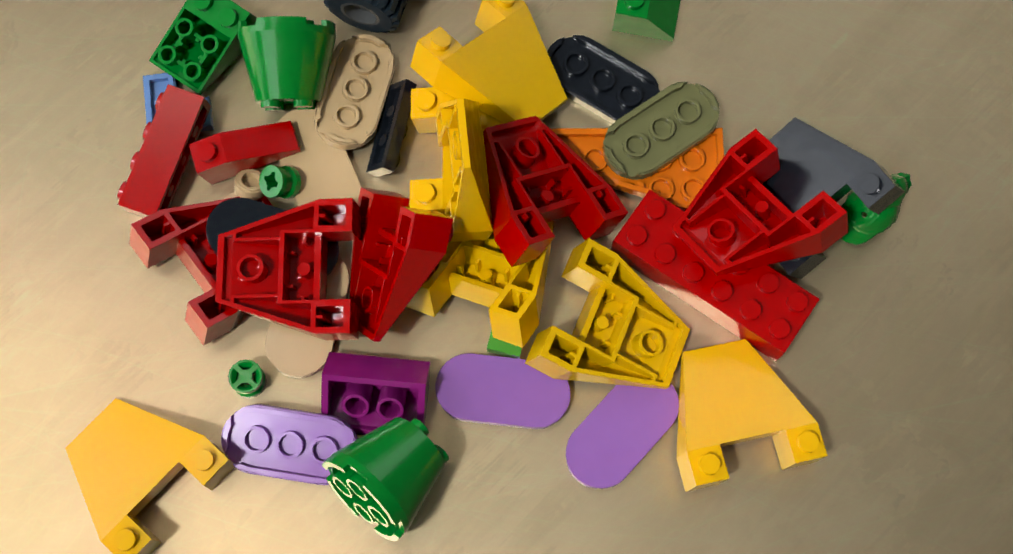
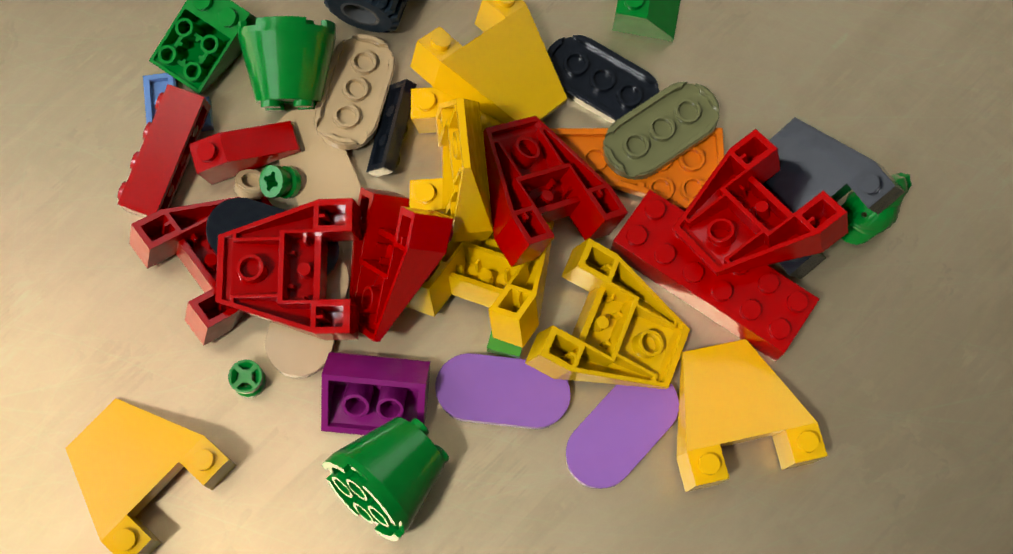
(284, 442): tile -> none

